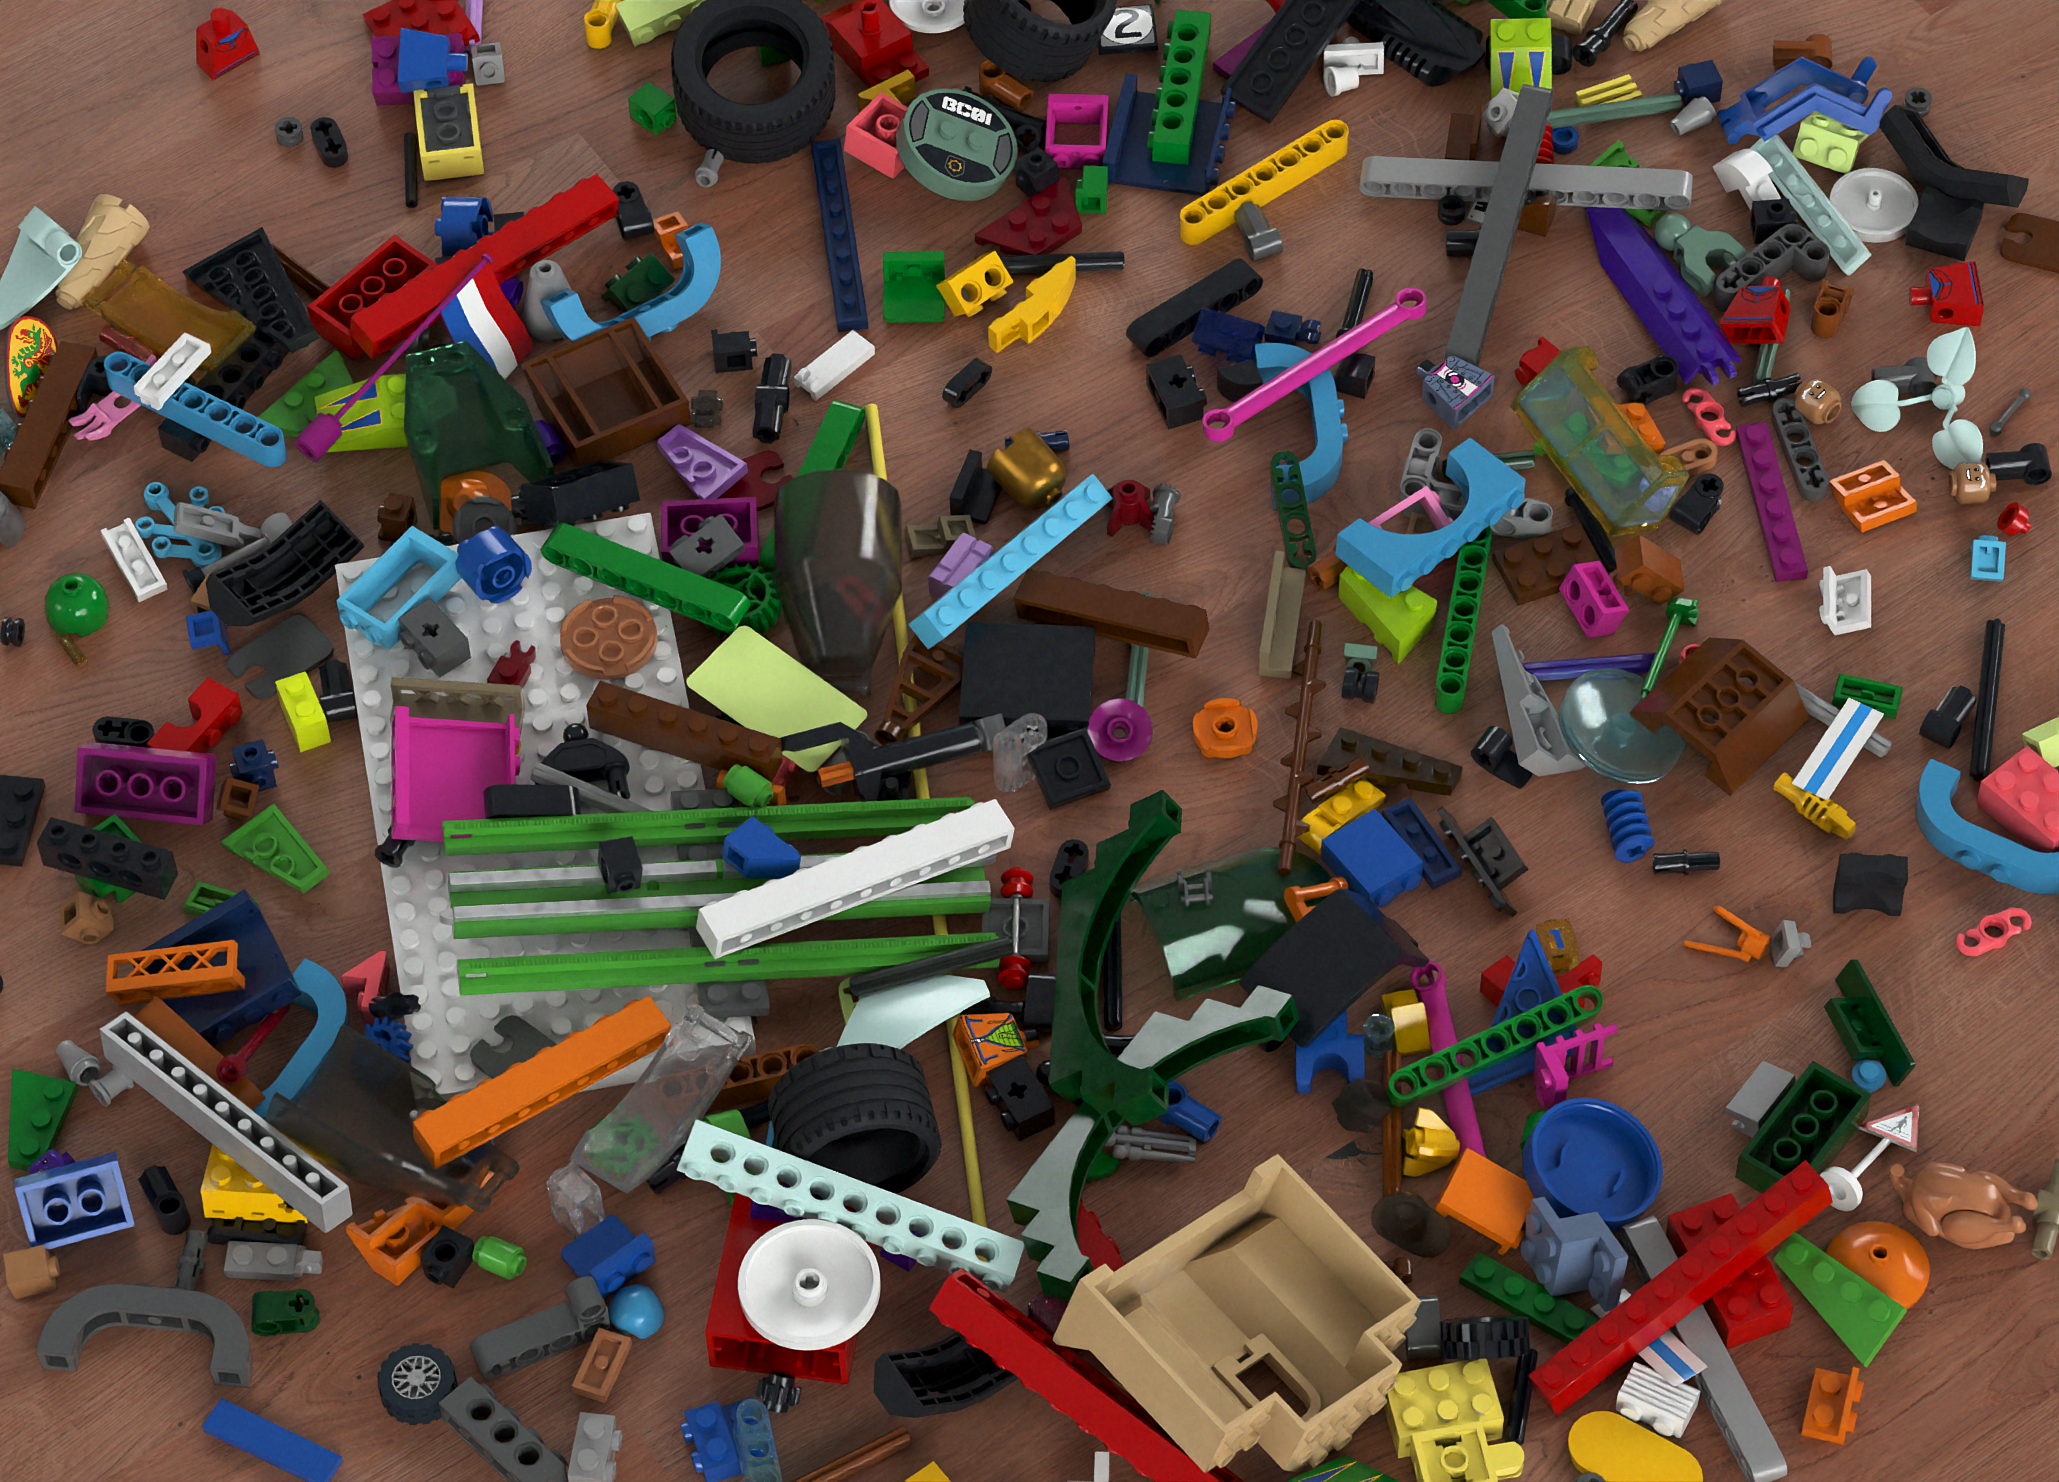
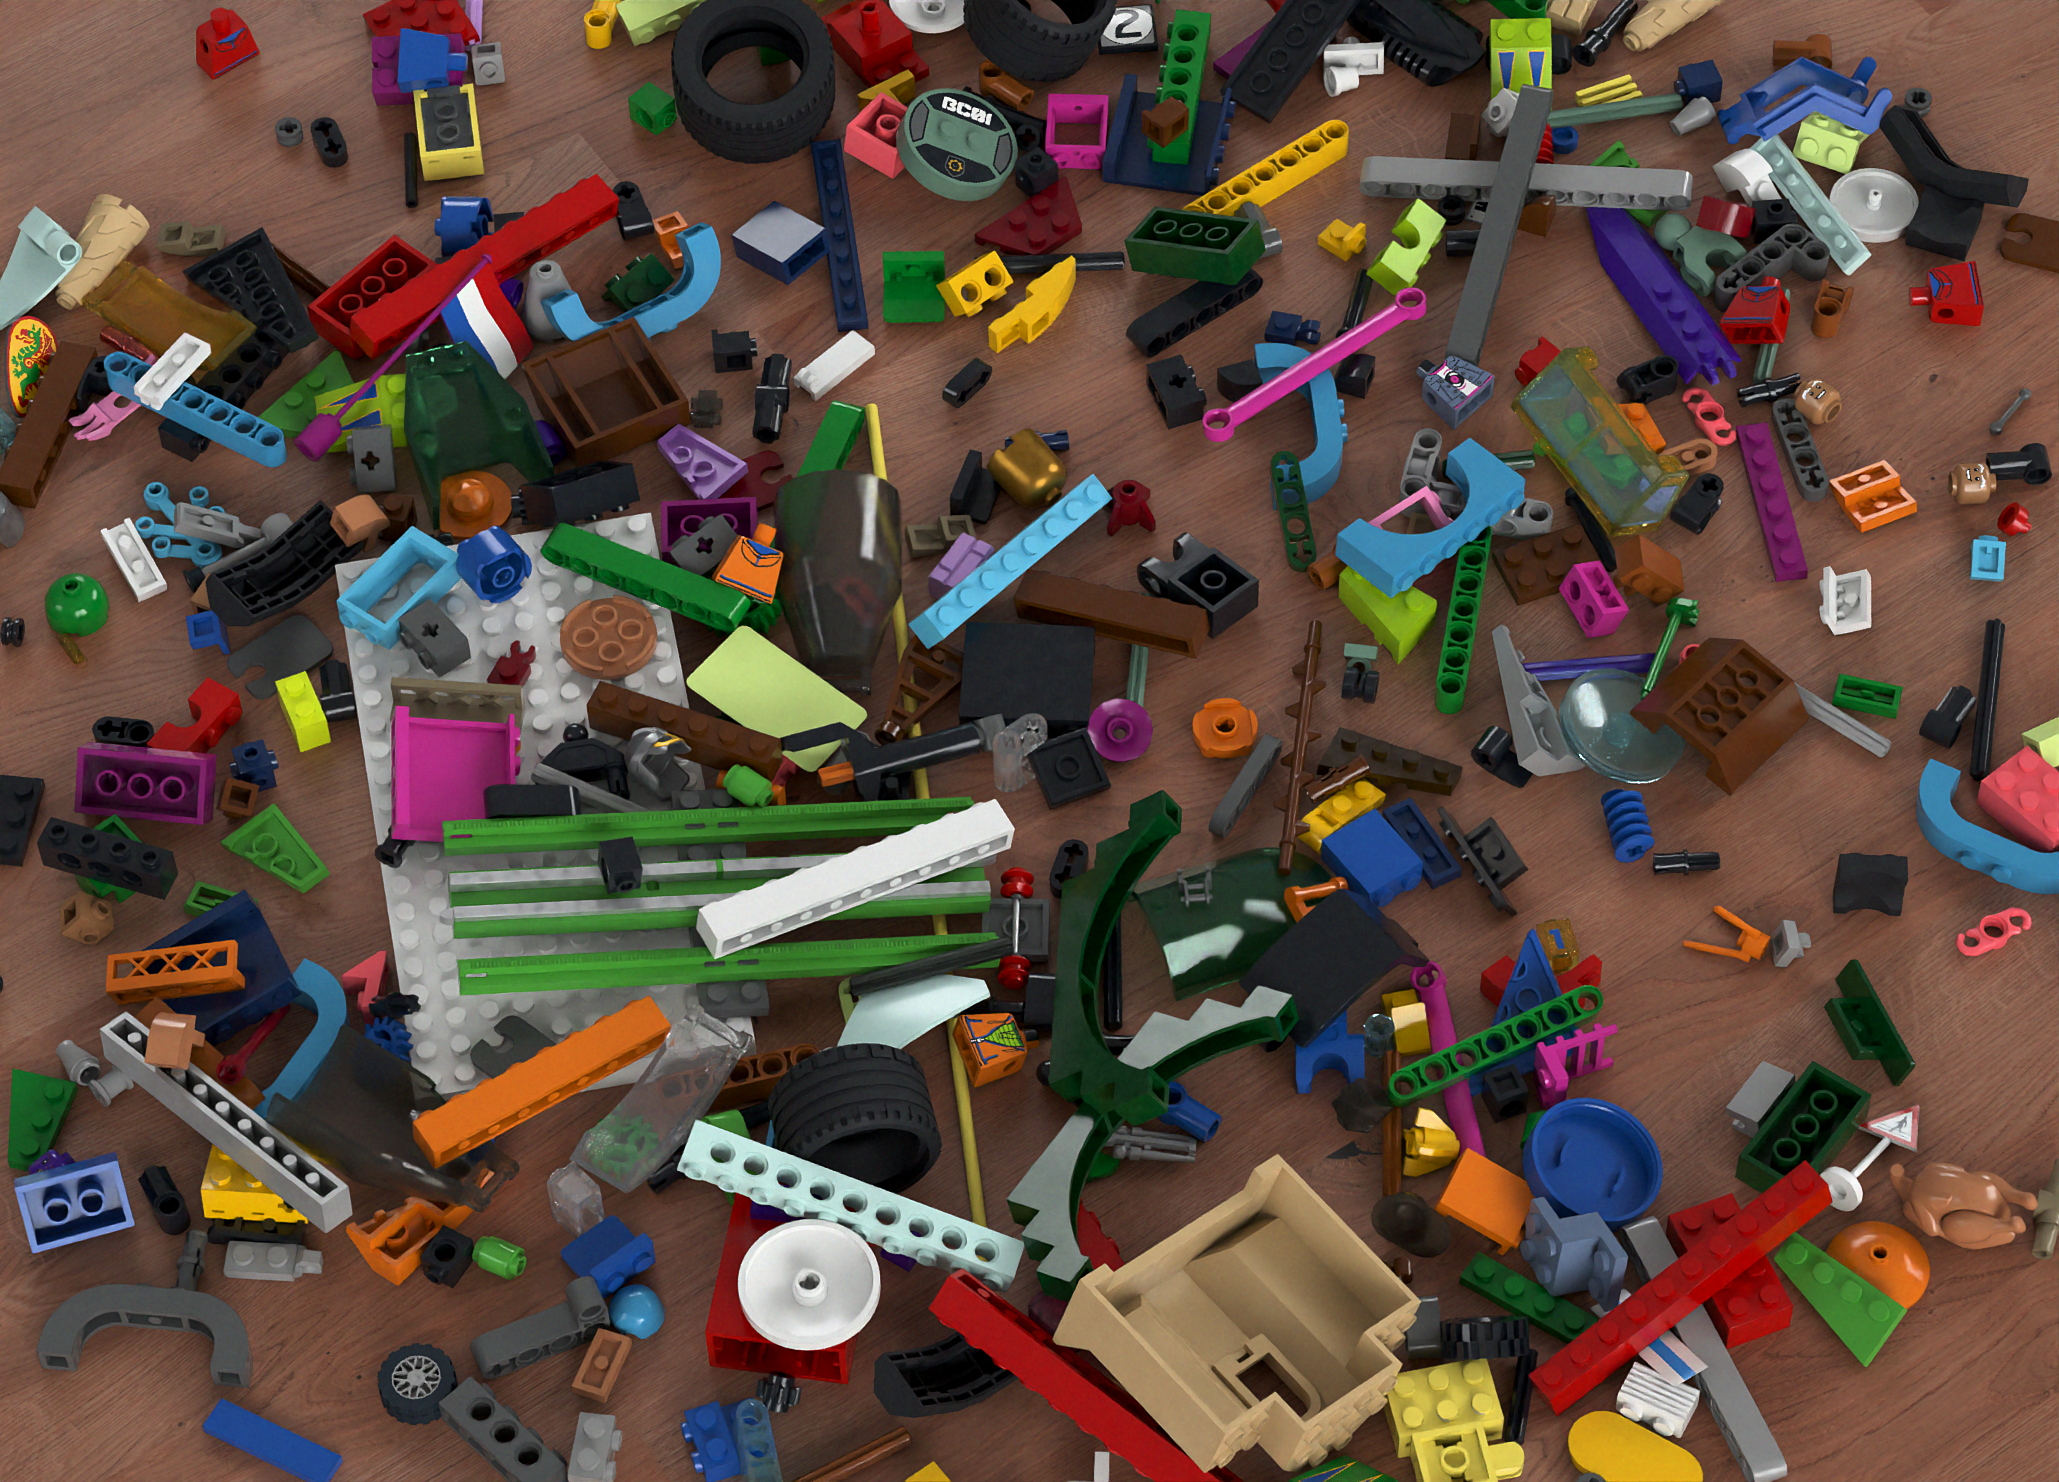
(31, 1271): medium nougat brick -> none
(172, 1040): none -> nougat brick
(184, 240): none -> dark tan slope
(281, 1312): dark green piece -> none
(359, 521): none -> nougat brick
(380, 441): none -> dark grey brick
(479, 515): dark grey tile -> none
(651, 761): none -> flat silver helmet
(706, 174): light grey pin -> none
(751, 565): none -> orange torso
(759, 852): blue slope -> none
(781, 242): none -> brick
(1019, 1098): black brick -> none
(1092, 190): green brick -> none
(1161, 509): dark grey connector -> none
(1165, 121): none -> reddish brown brick
(1195, 245): none -> dark green brick
(1202, 579): none -> black brick
(1226, 335): clear blue brick -> none
(1245, 786): none -> dark grey beam
(1281, 619): dark tan fence -> none
(1343, 239): none -> yellow bracket
(1419, 231): none -> lime arch
(1504, 1093): none -> black brick
(1726, 216): none -> dark red brick
(1821, 812): yellow hinge -> none
(1830, 1405): orange bracket -> none
(1838, 749): white sticker -> none
(1868, 1075): dark azure plate -> none
(1911, 377): dark grey piece -> none
(1953, 359): light aqua plant -> none

